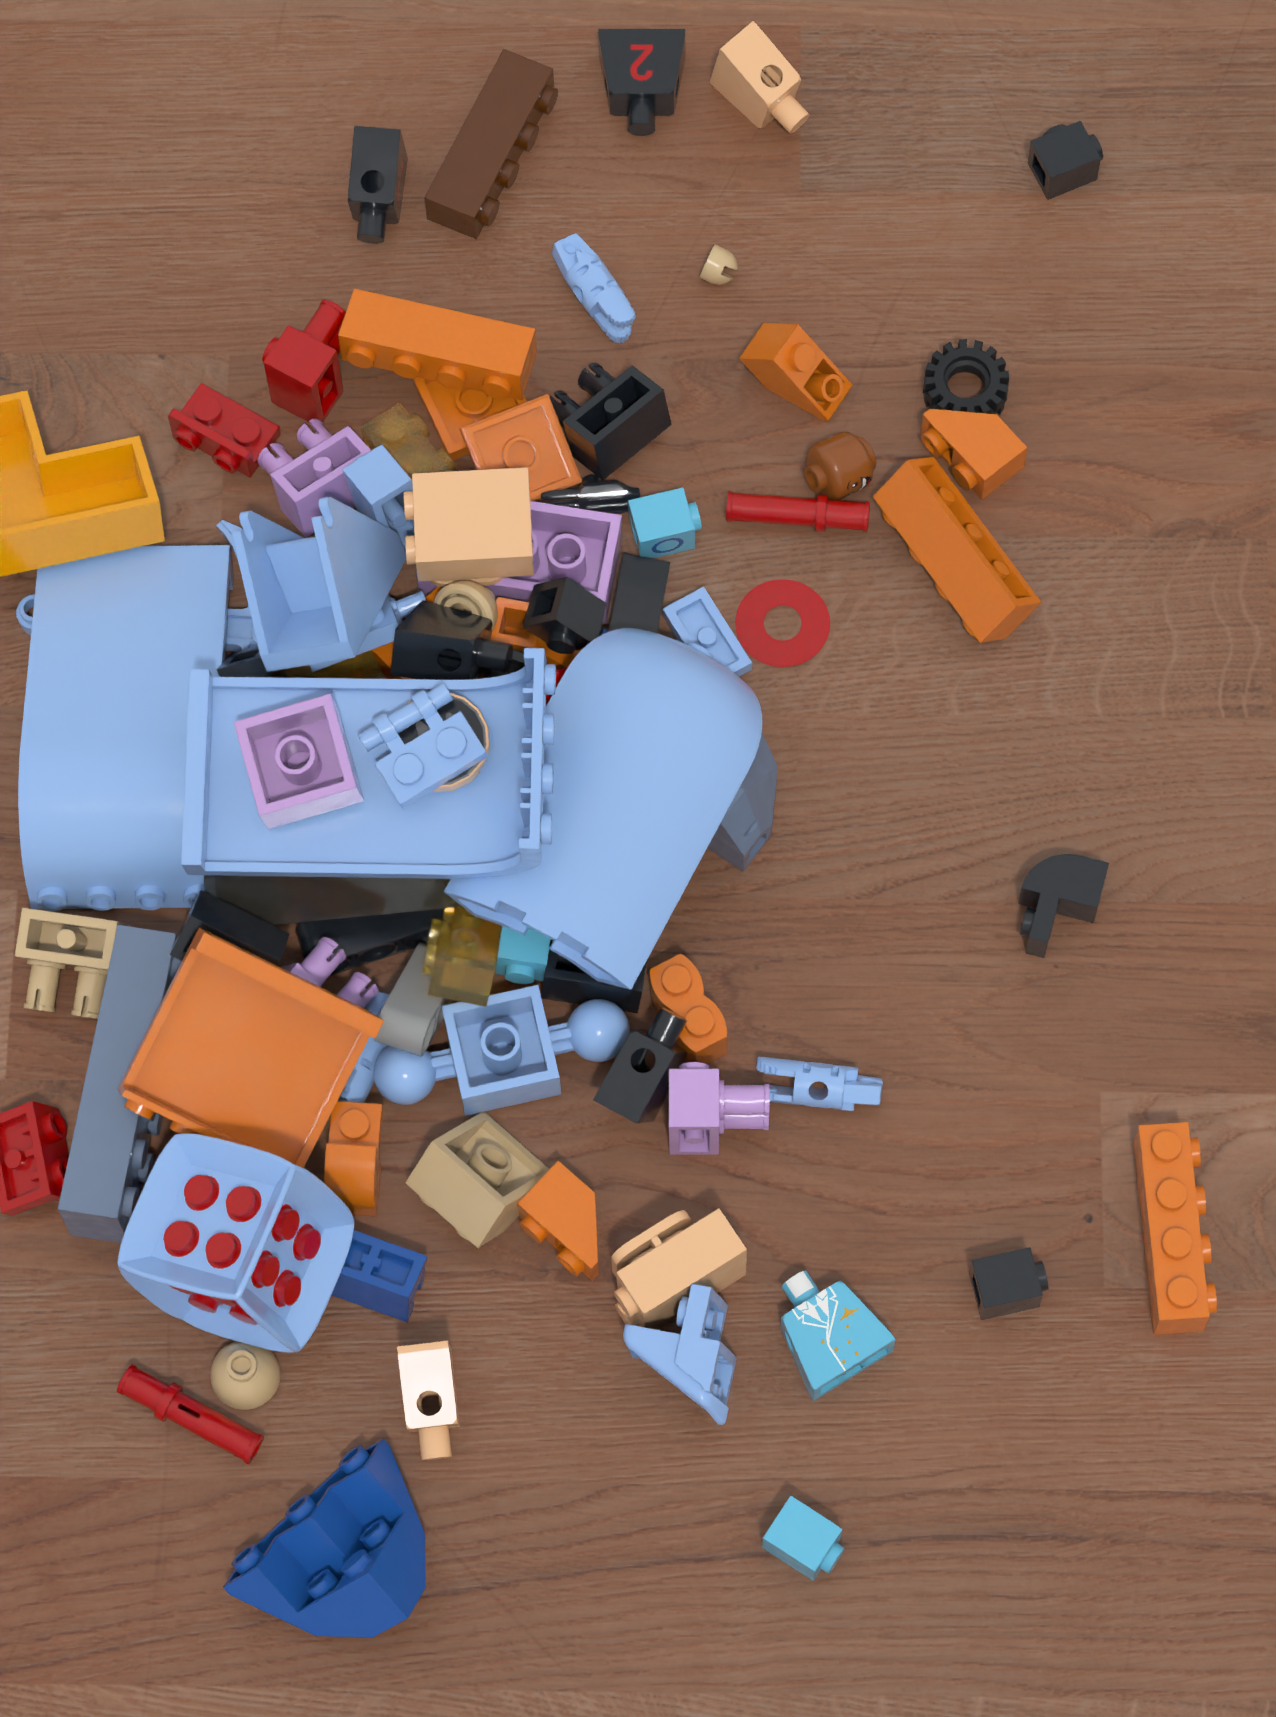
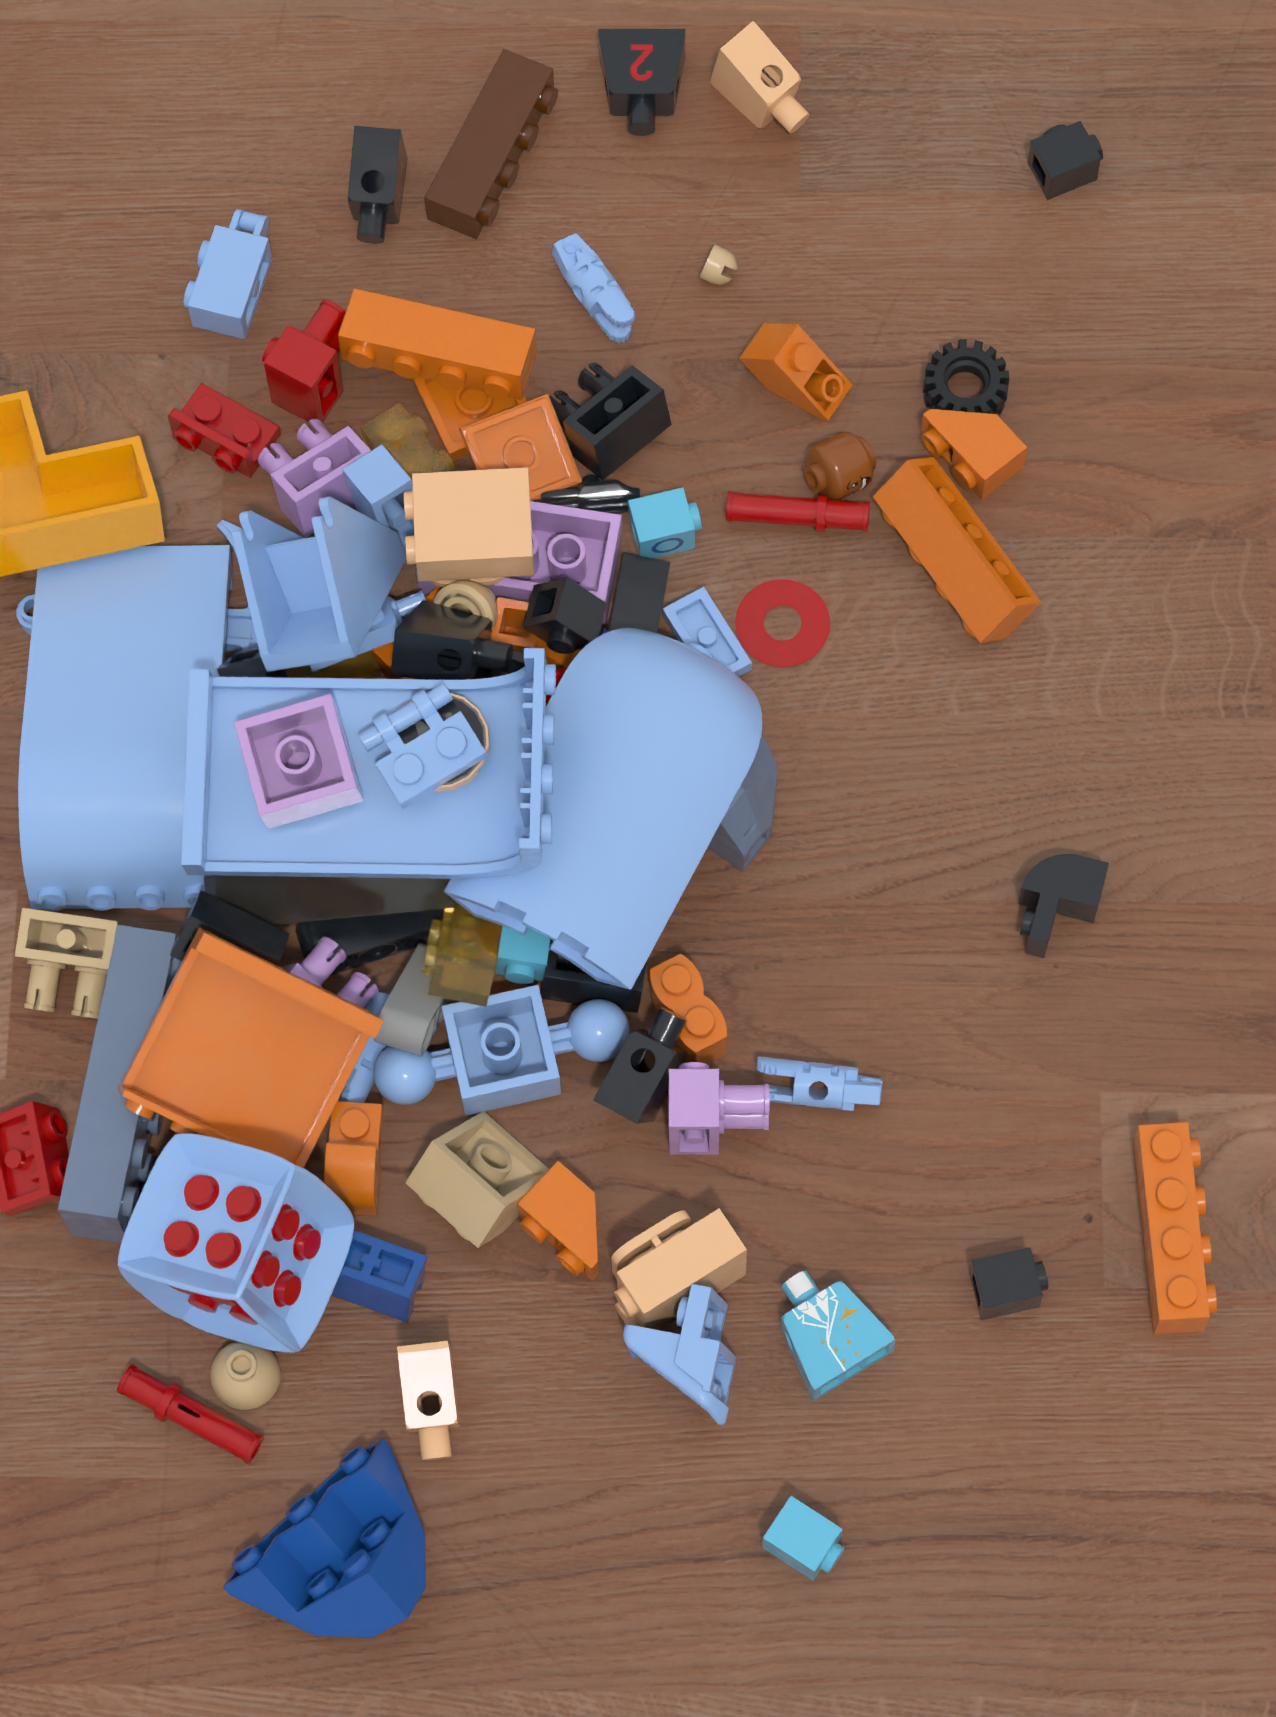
(230, 276): none -> light blue brick

